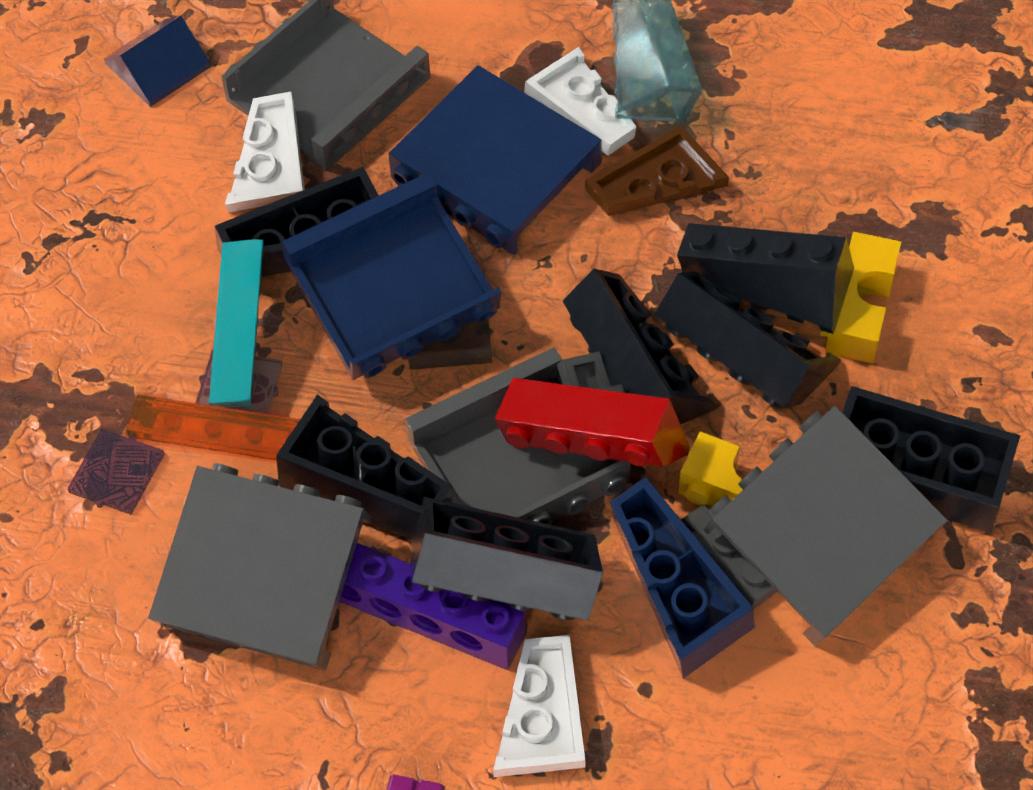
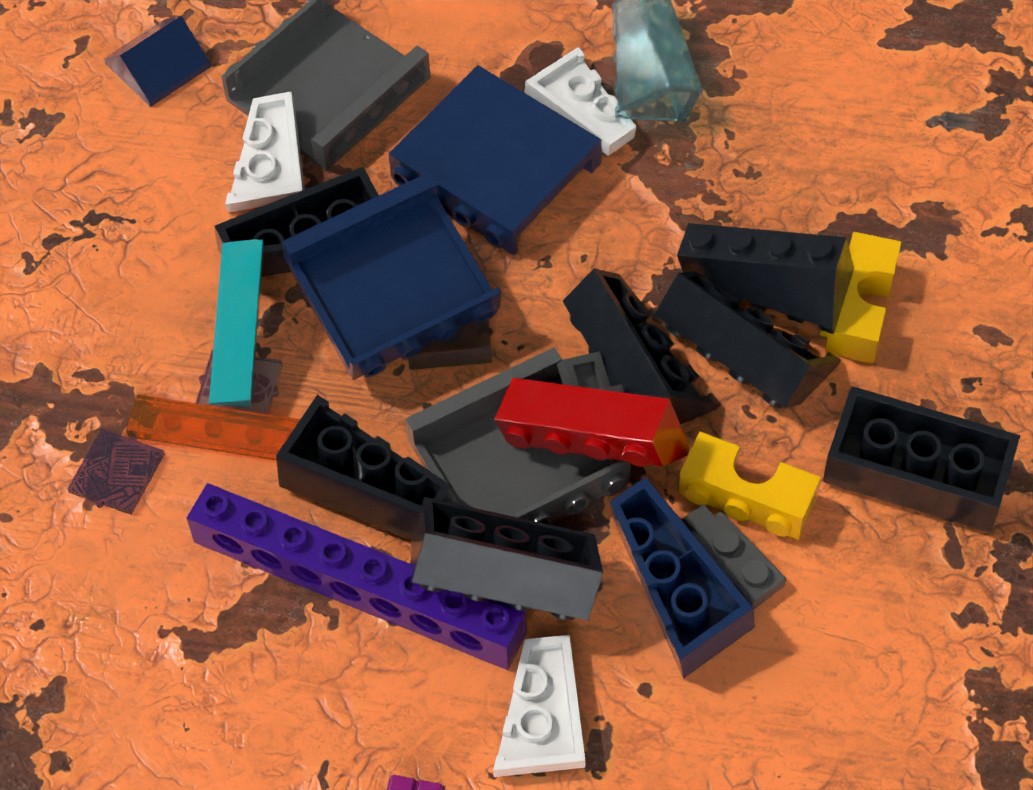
(258, 564): dark grey panel -> none
(656, 174): reddish brown wing -> none
(826, 520): dark grey panel -> none

